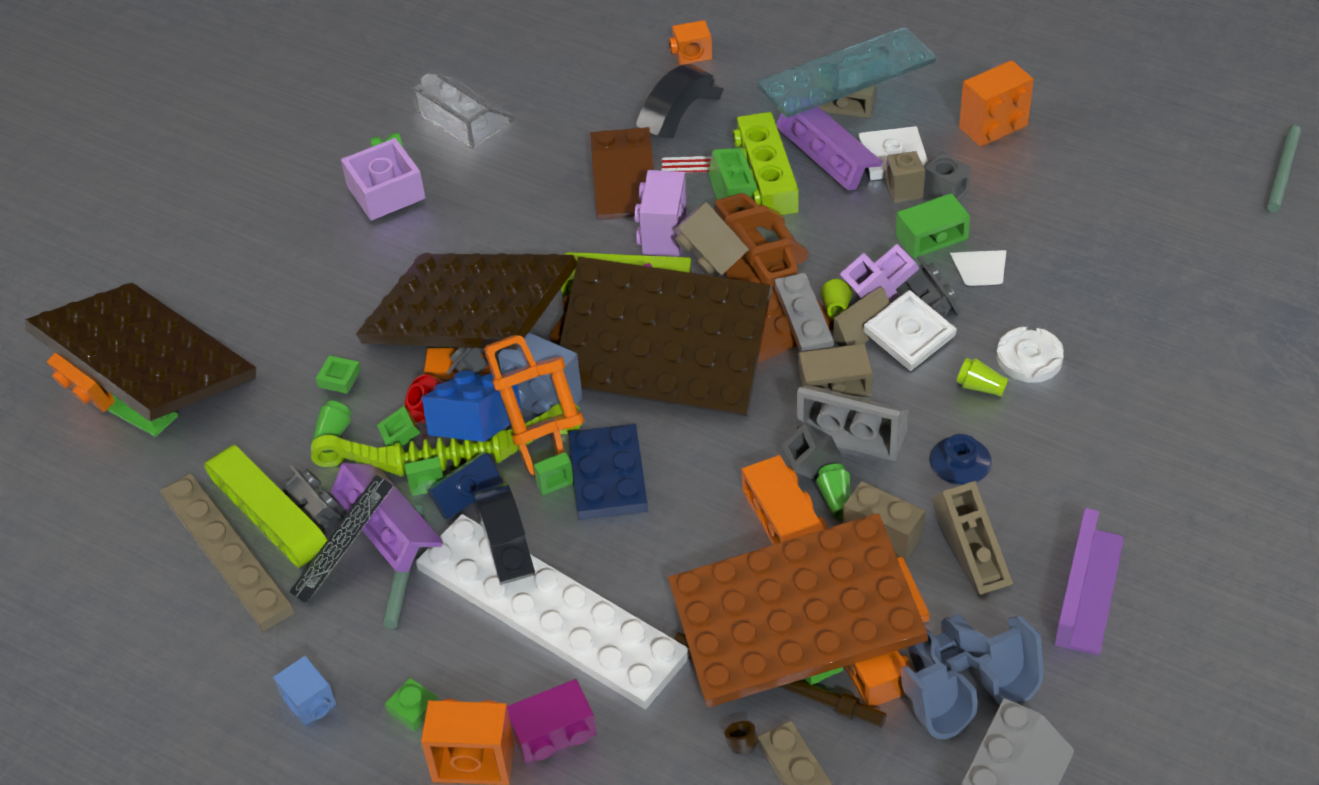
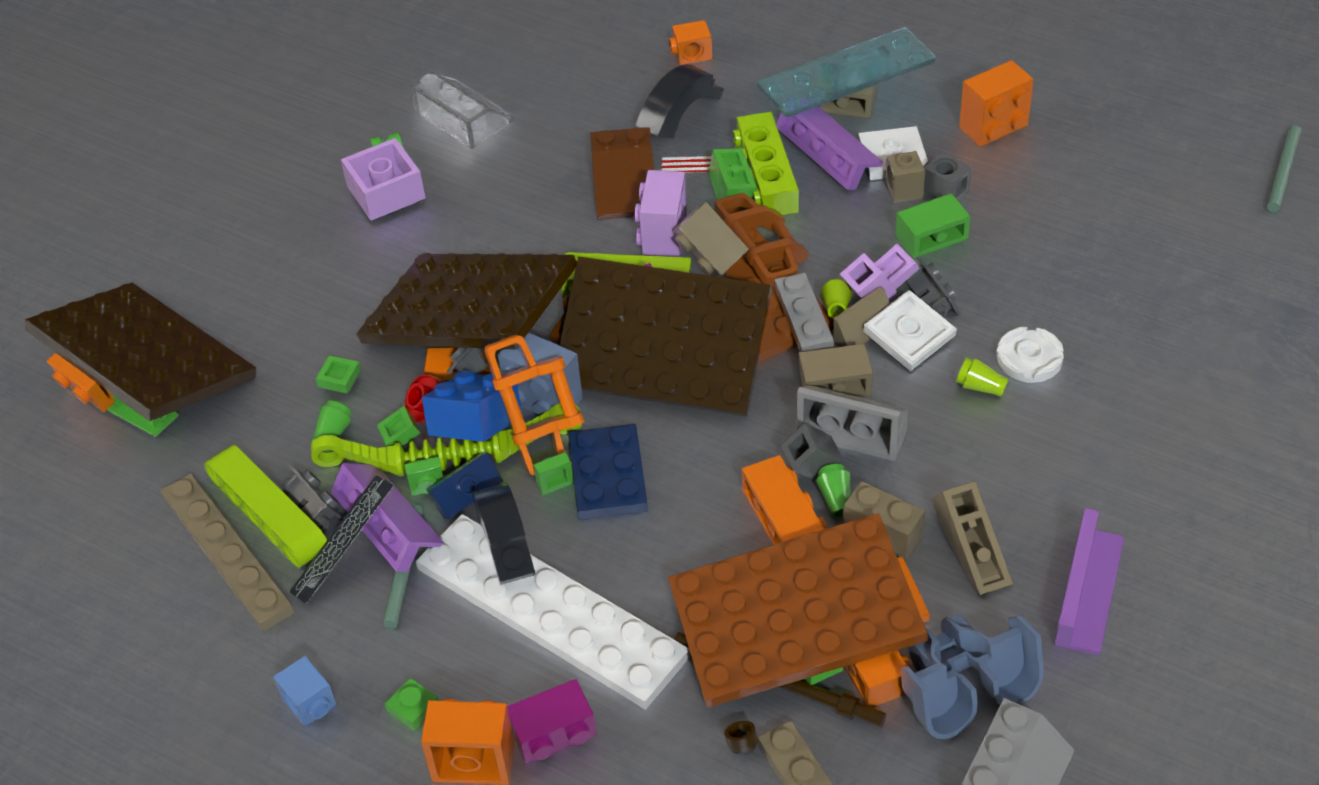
(960, 469): dark blue piece -> none
(981, 267): white sticker -> none

